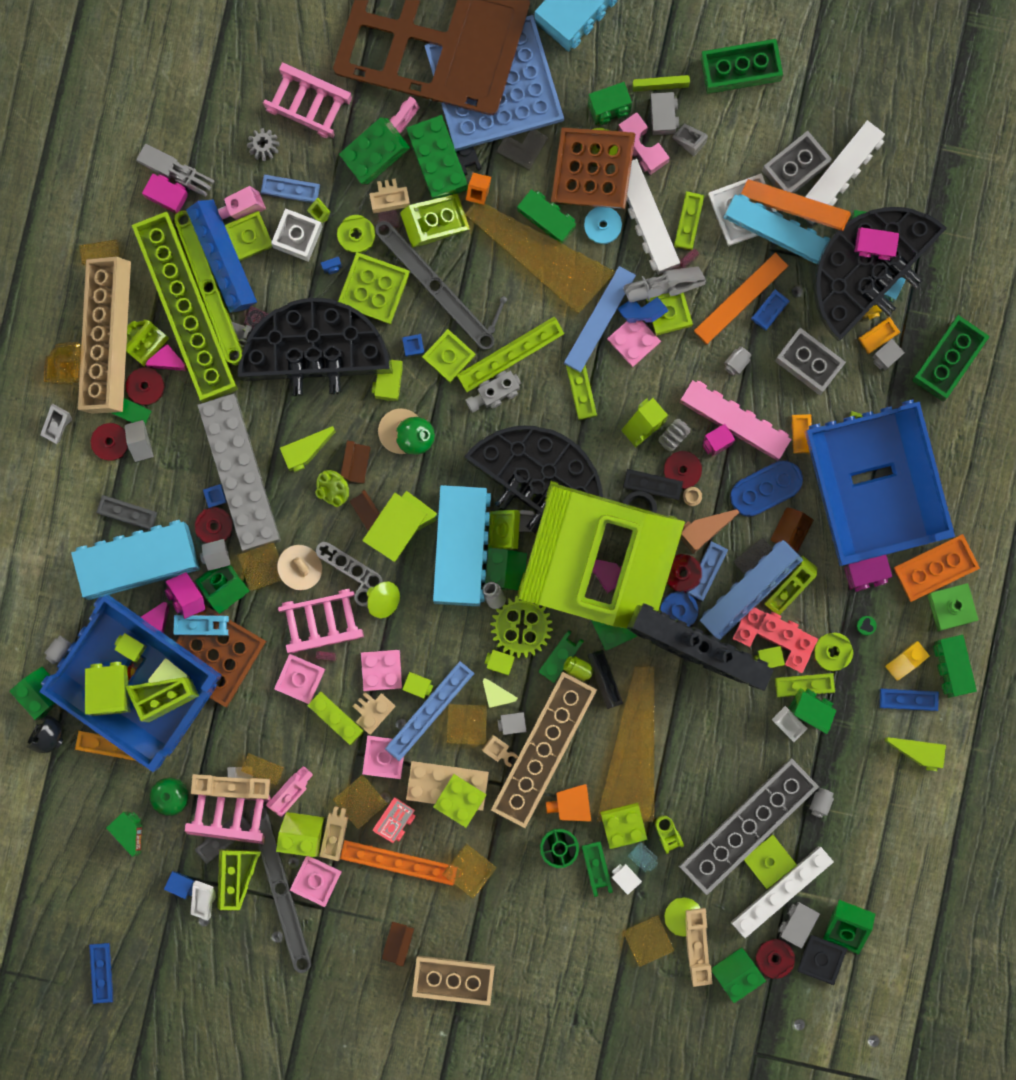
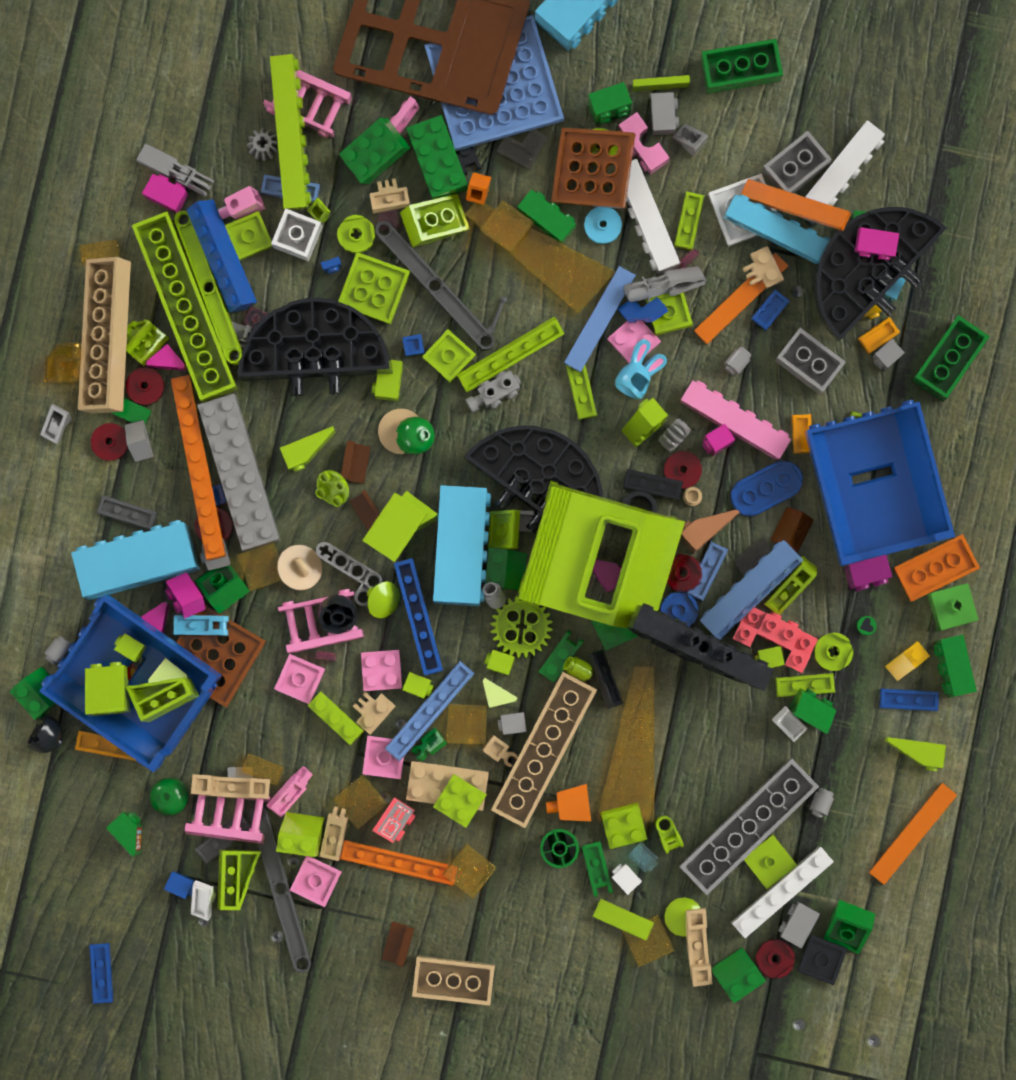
(198, 468): none -> orange plate
(289, 132): none -> lime brick
(337, 614): none -> black cylinder
(418, 617): none -> blue brick
(431, 744): none -> green plate
(506, 226): none -> clear yellow plate
(623, 919): none -> lime tile
(635, 377): none -> medium azure piece
(764, 268): none -> tan hinge
(912, 833): none -> orange tile

